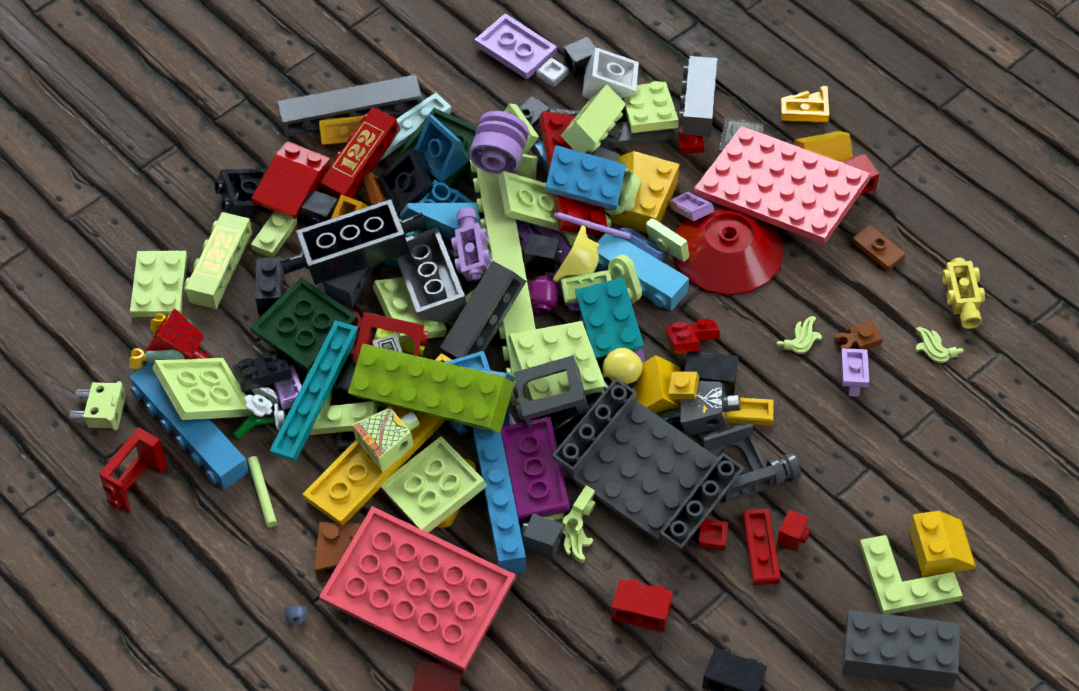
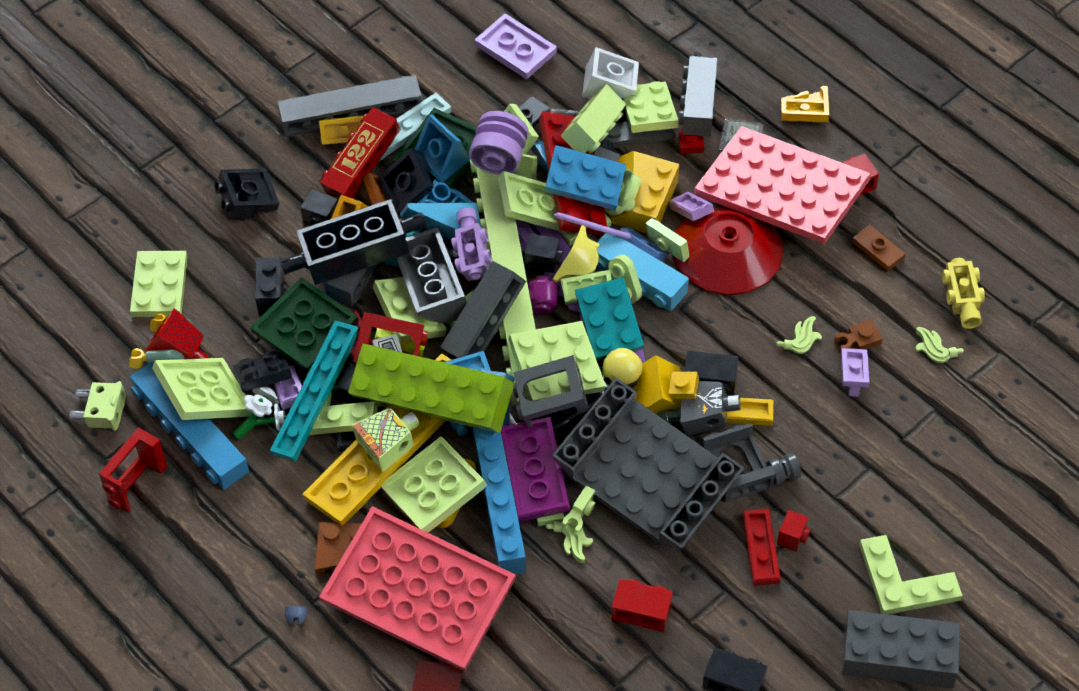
(218, 260): yellowish green brick -> none
(262, 491): yellowish green bar -> none
(273, 234): yellowish green plate -> none
(290, 179): red slope -> none
(542, 535): dark grey brick -> none
(552, 72): white tile -> none
(578, 55): brick -> none
(686, 337): red plate -> none
(713, 534): red plate -> none
(831, 145): yellow slope -> none
(940, 543): yellow slope -> none

